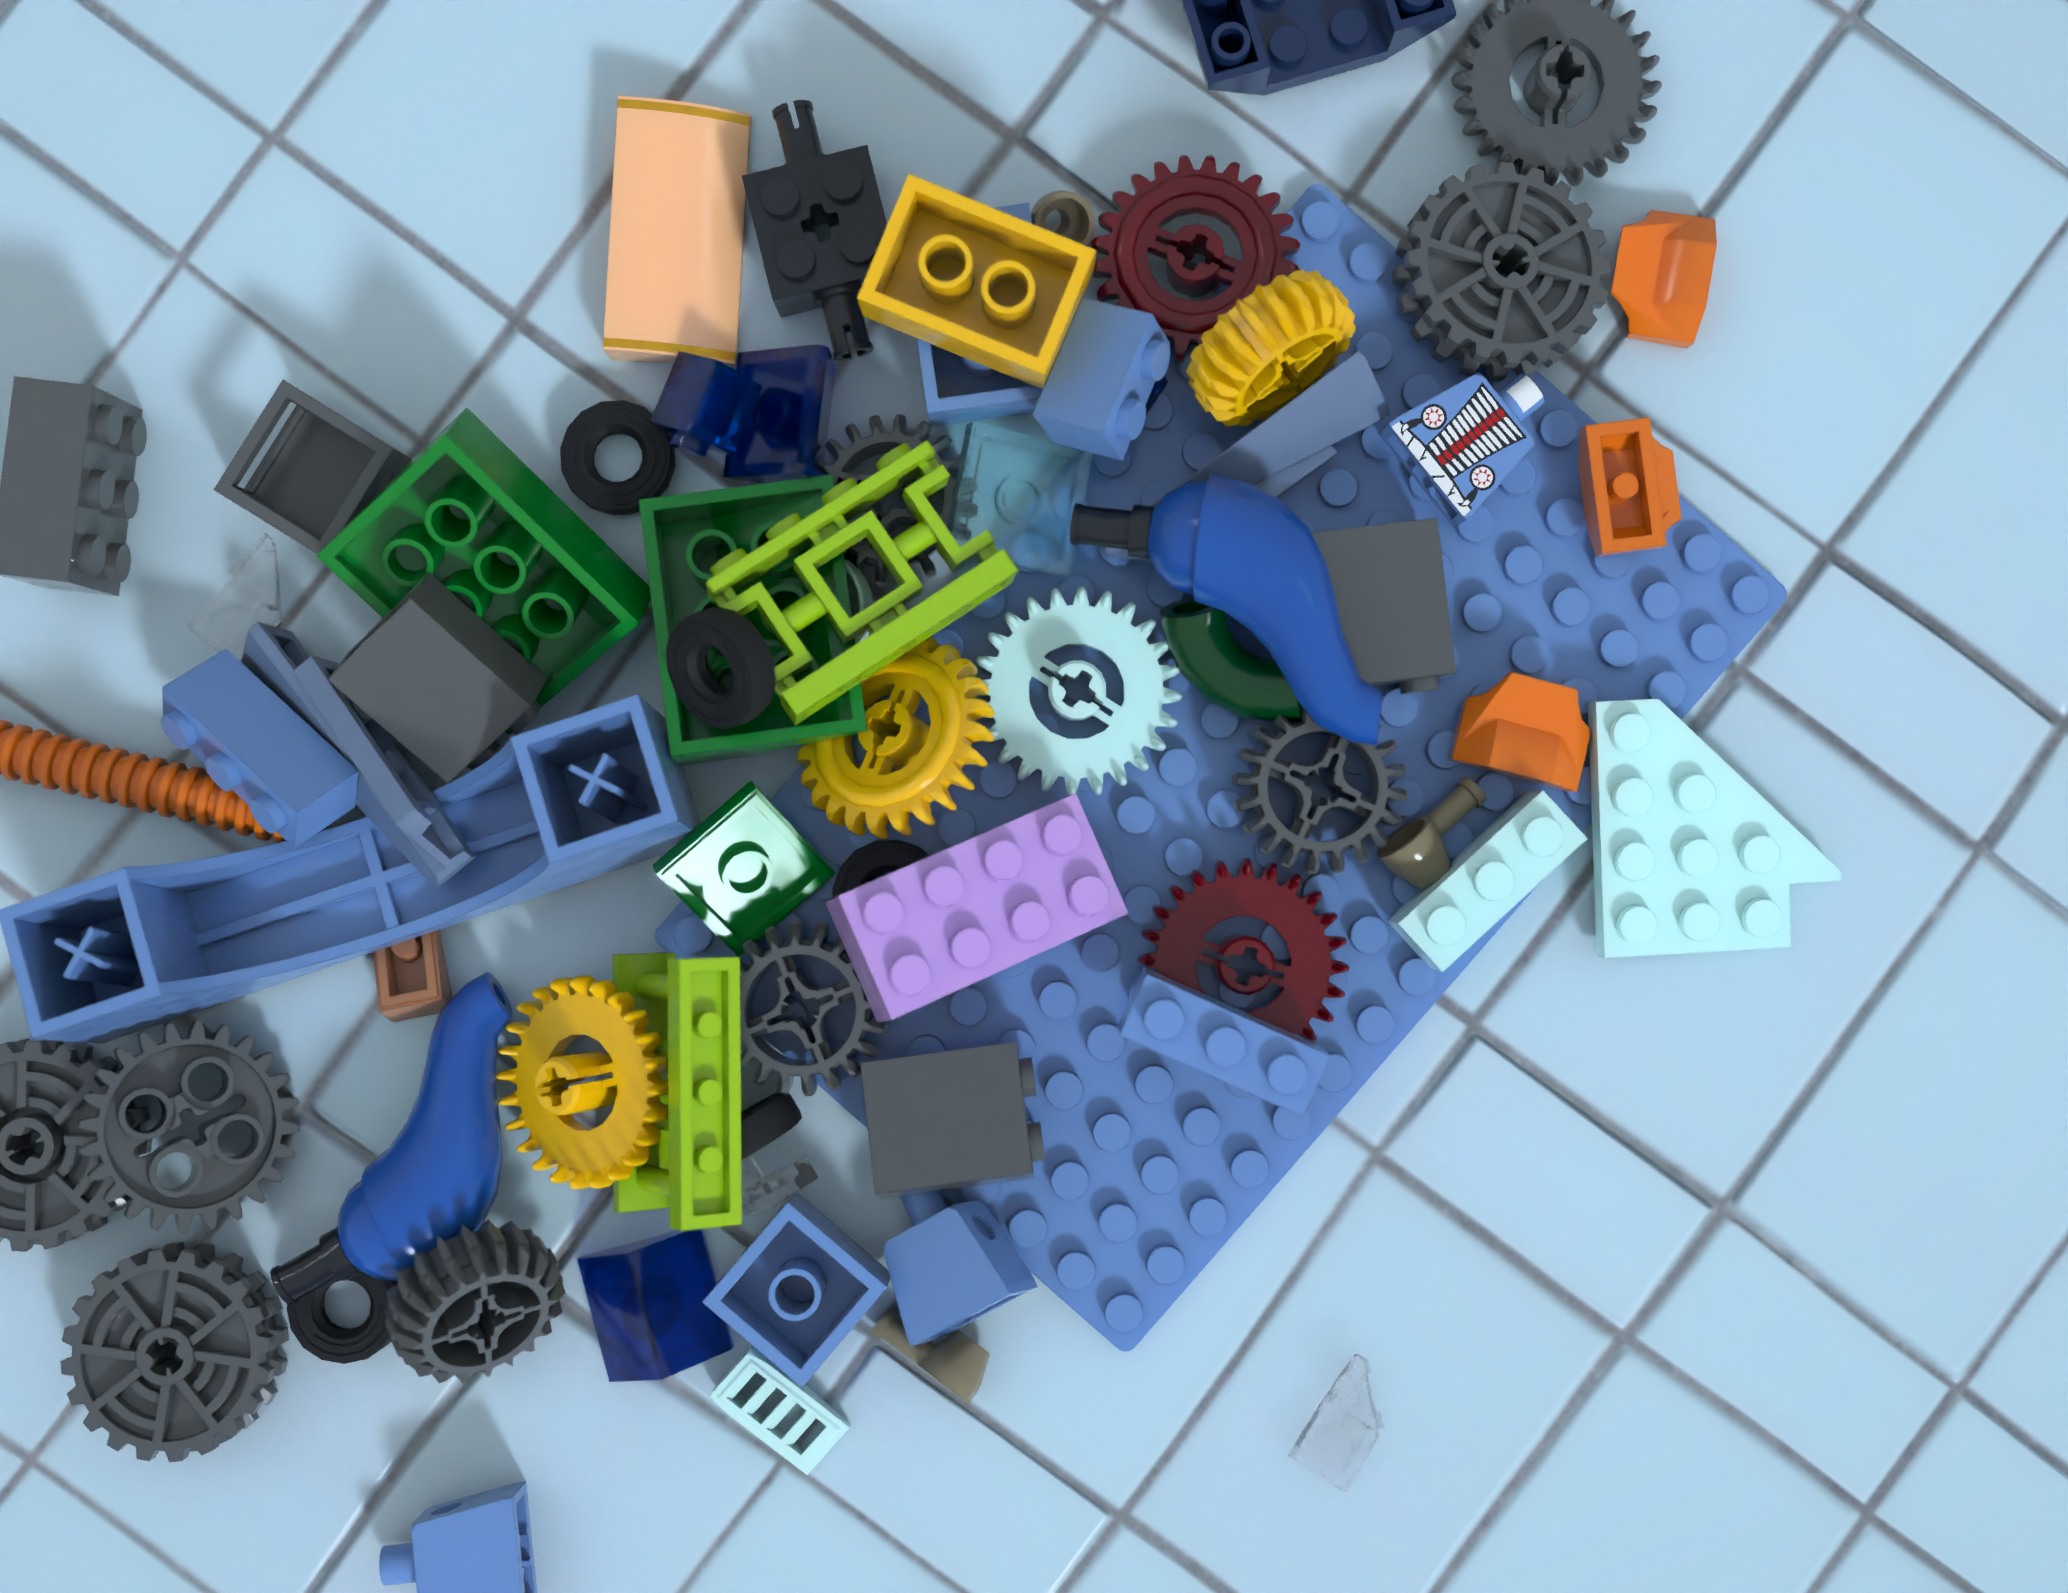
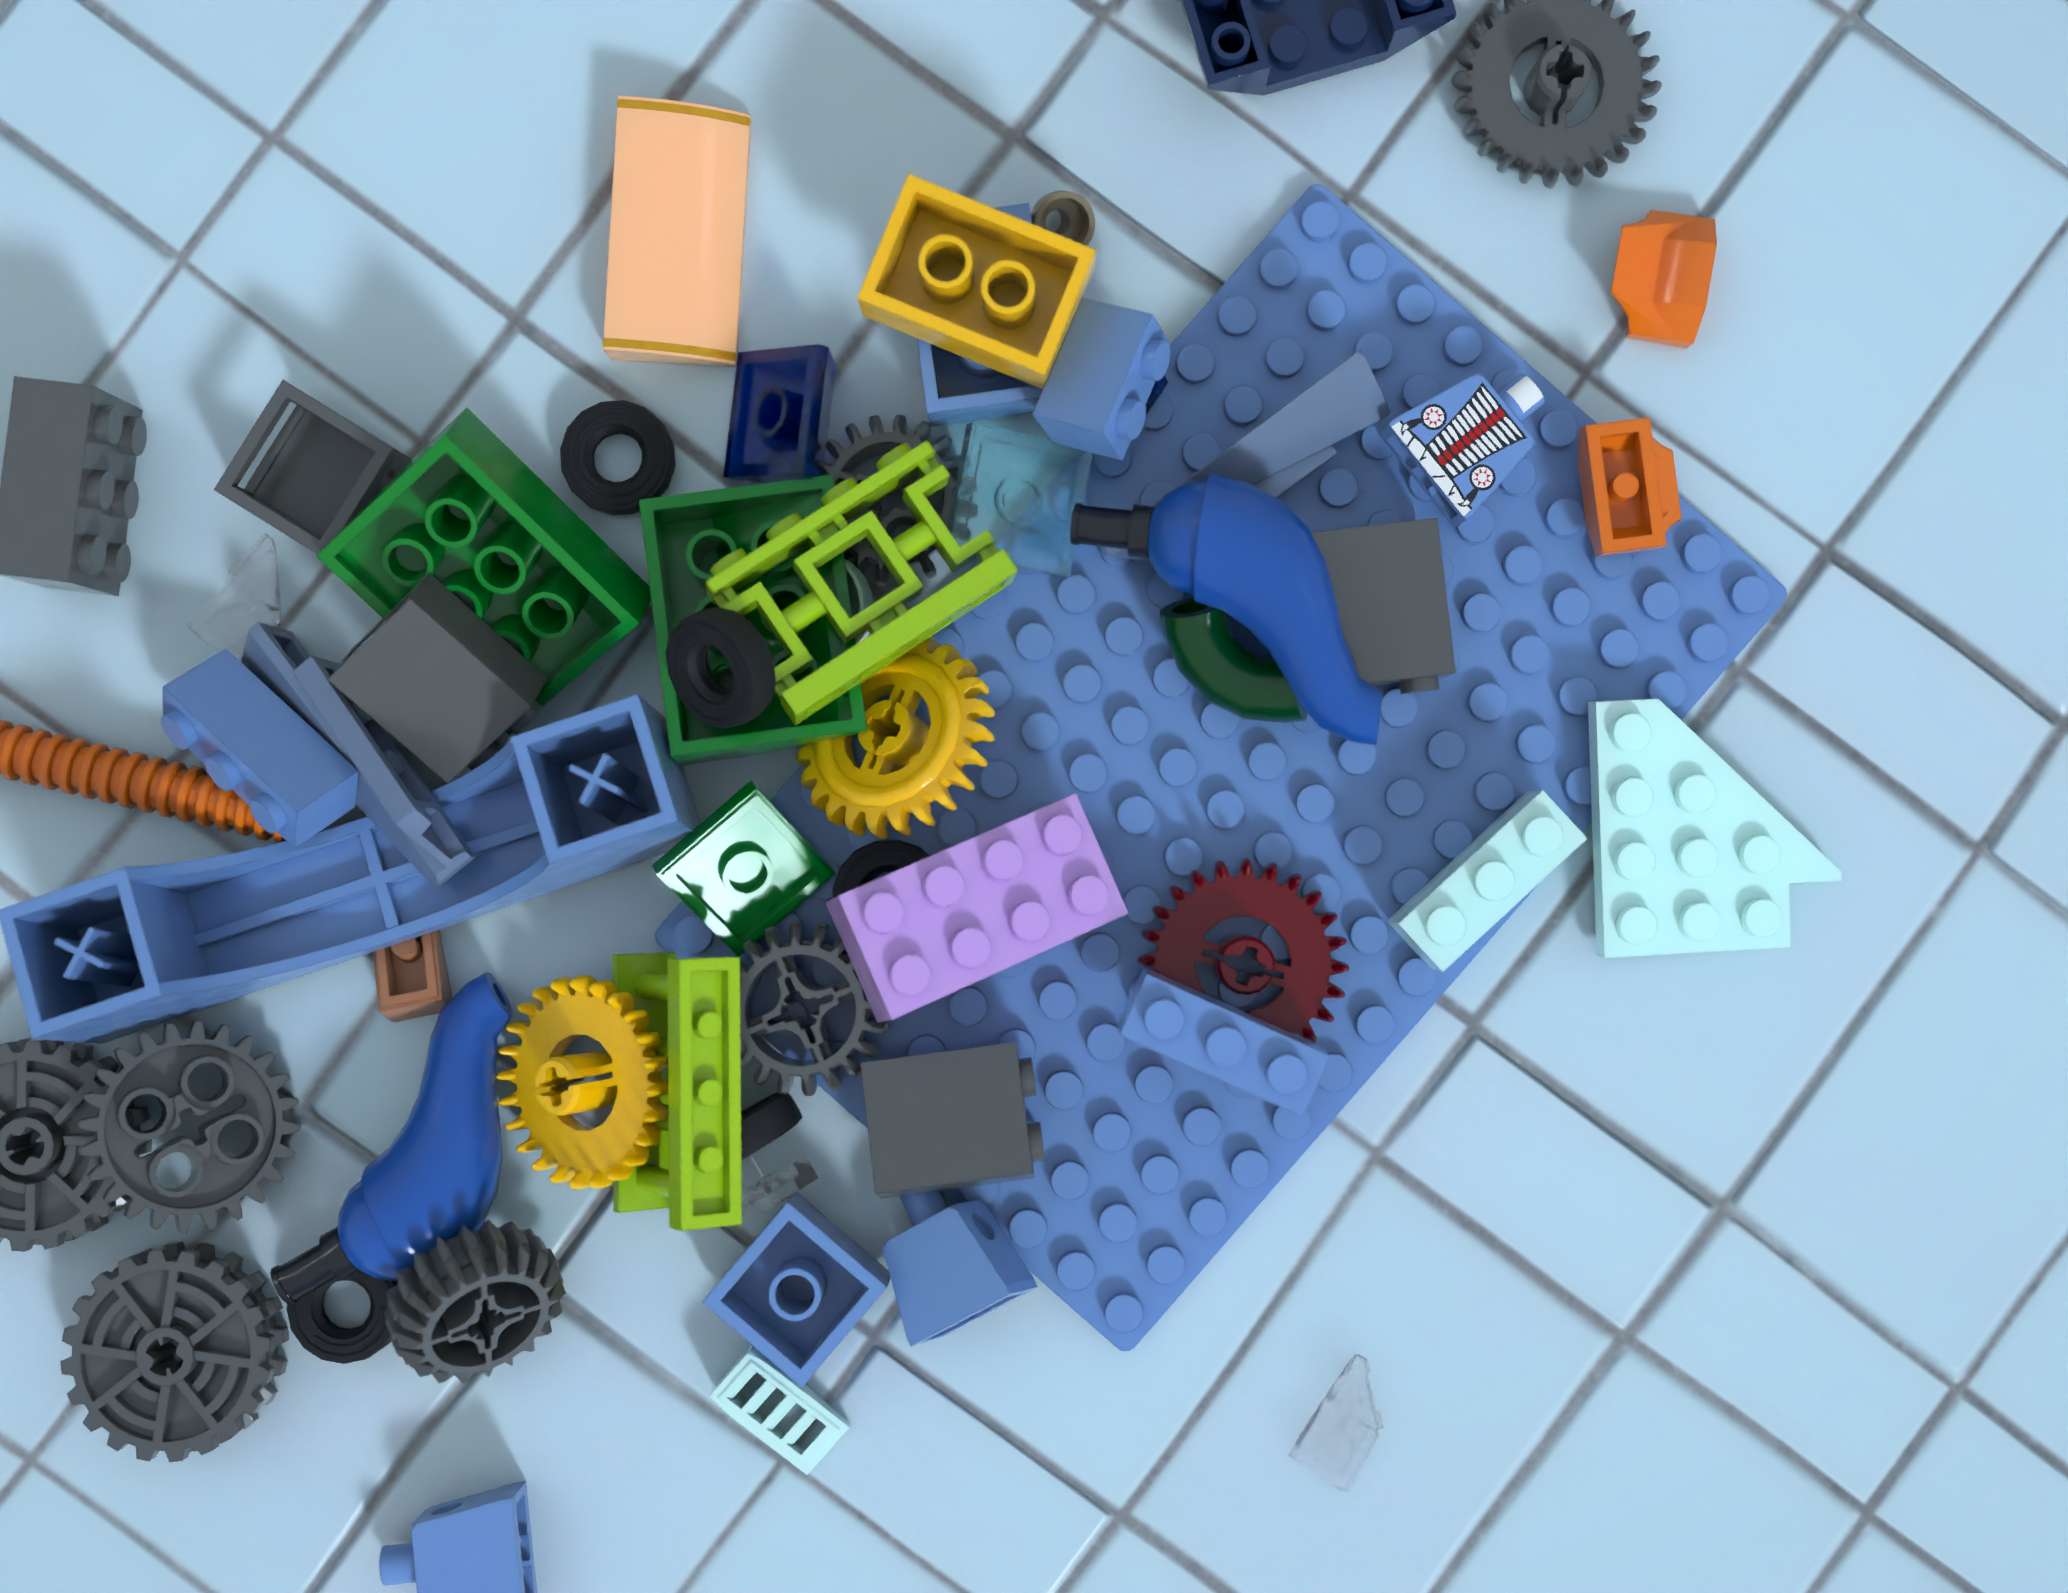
(651, 1306): clear blue slope -> none
(705, 405): clear blue brick -> none
(790, 205): black brick -> none
(953, 1361): dark tan bar -> none
(1129, 726): light aqua gear -> none
(1180, 194): dark red gear -> none
(1270, 347): yellow gear -> none
(1306, 816): dark grey gear -> none
(1417, 848): dark tan bar -> none
(1524, 732): orange slope -> none
(1536, 242): dark grey piece -> none

